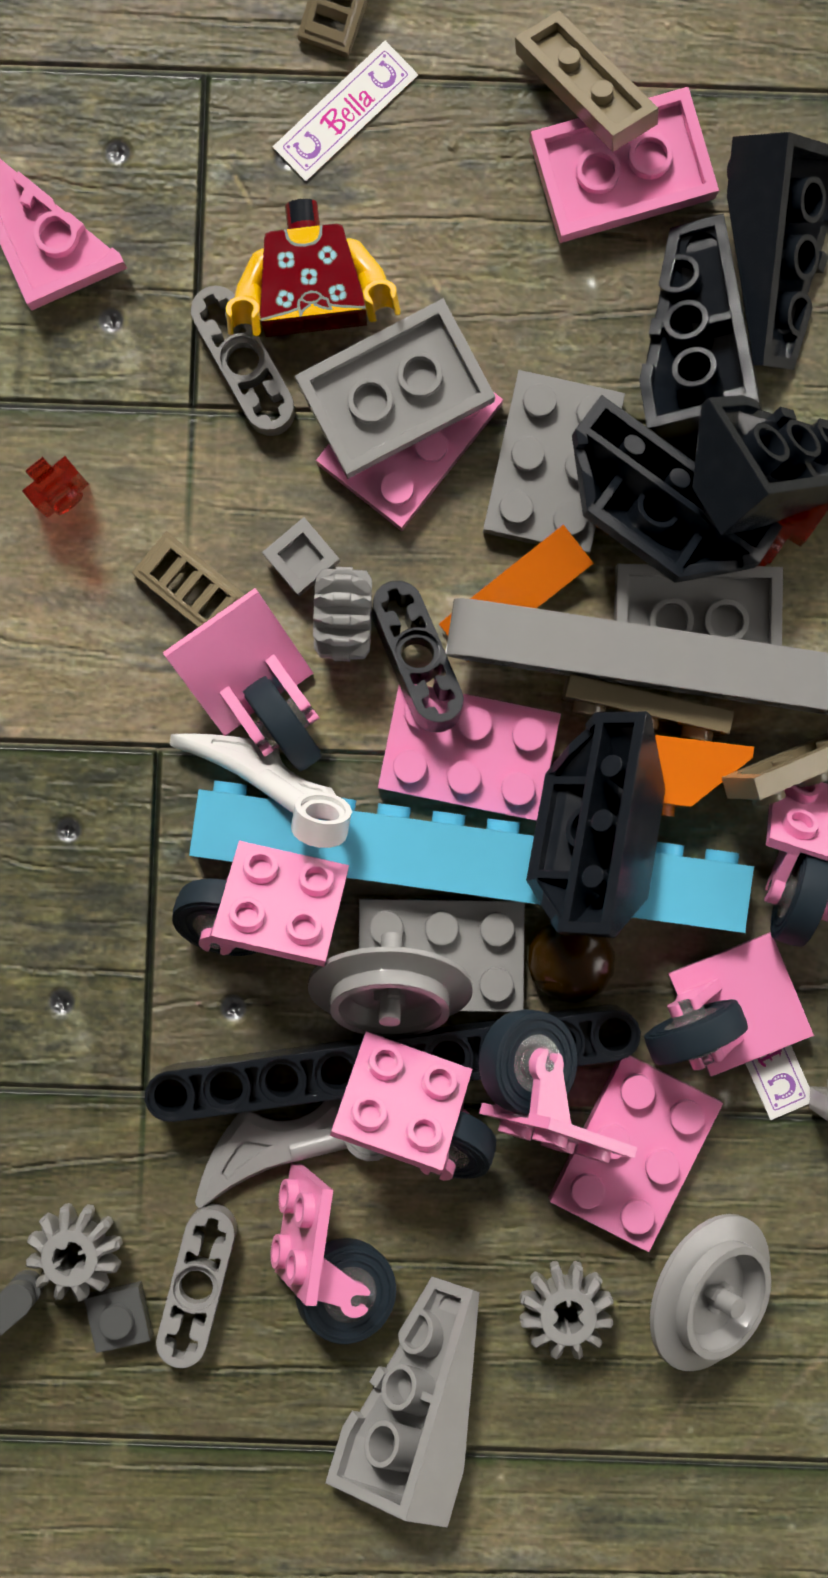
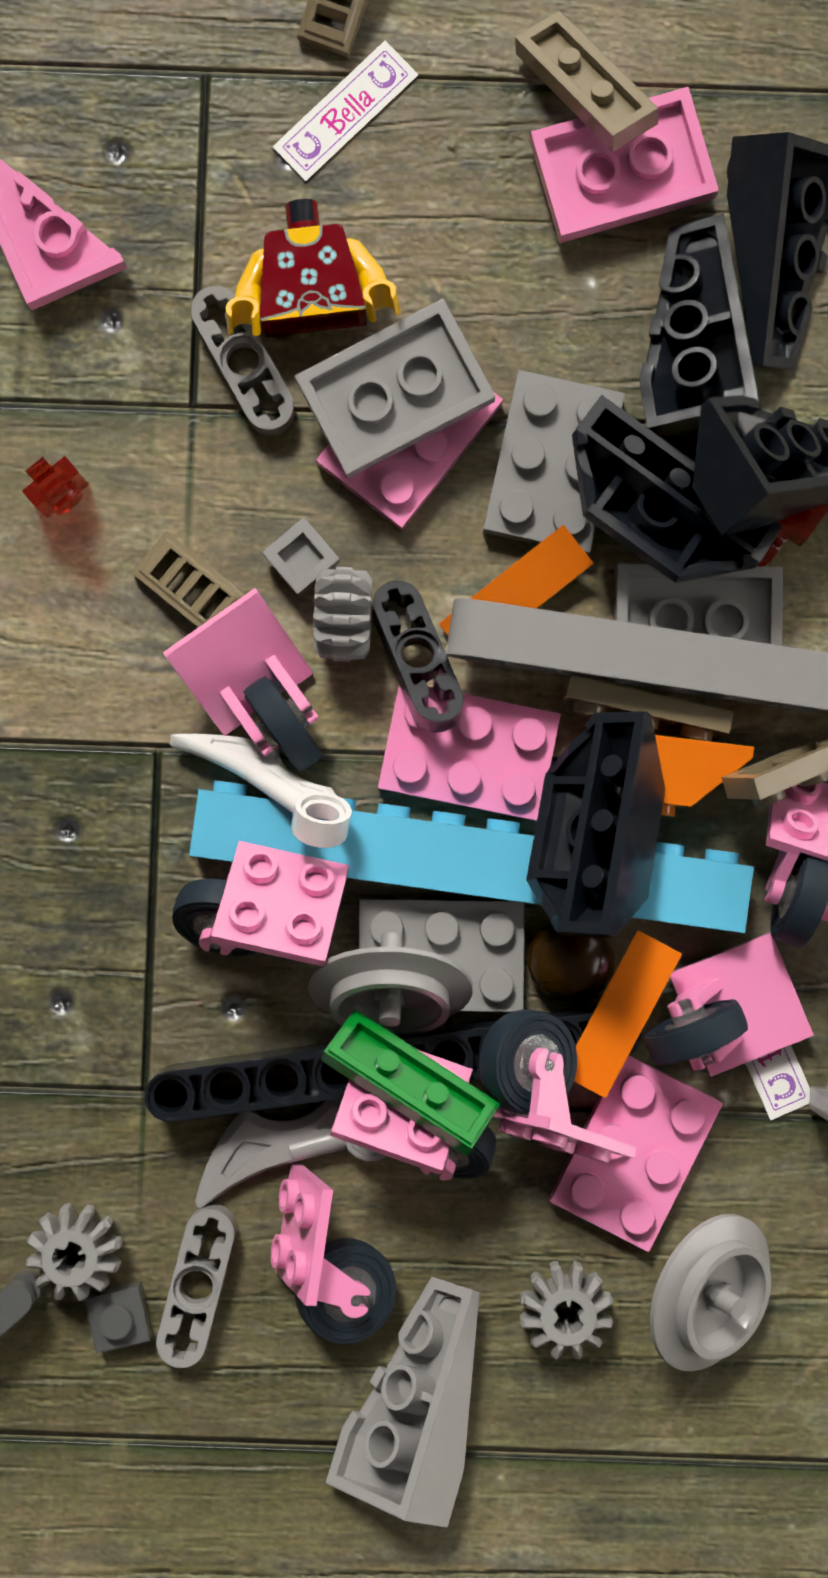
(410, 1082): none -> green tile
(623, 1012): none -> orange sticker

